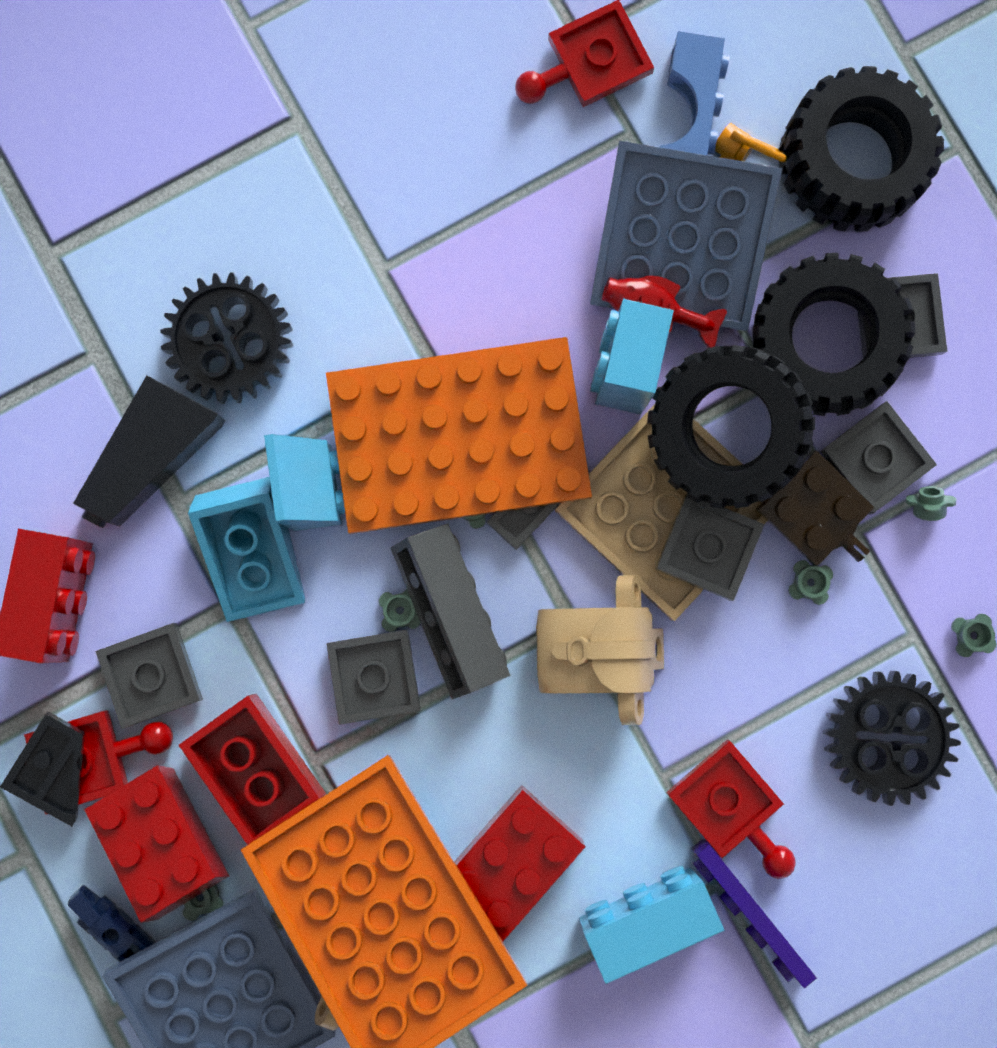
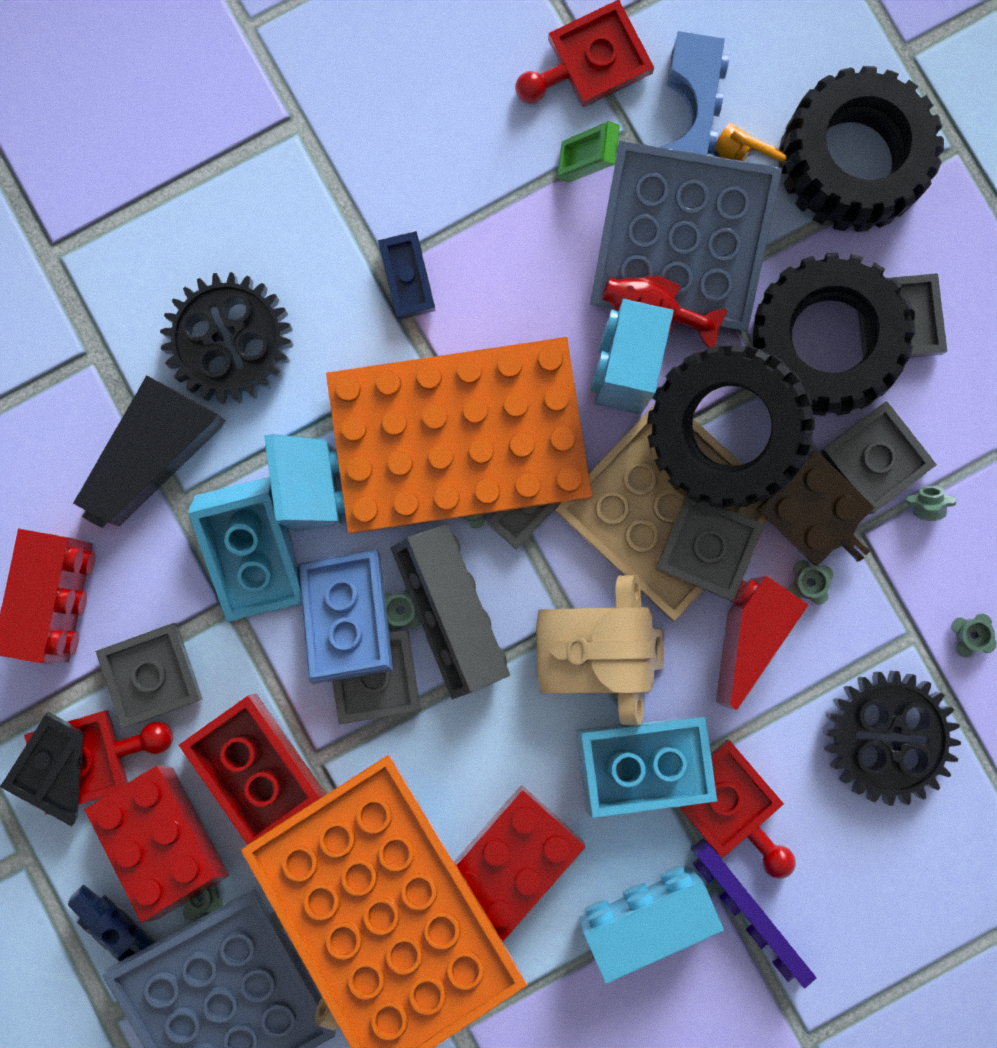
(345, 617): none -> medium blue tile
(406, 275): none -> dark blue plate
(588, 152): none -> bright green tile
(646, 766): none -> medium azure slope
(753, 634): none -> red slope

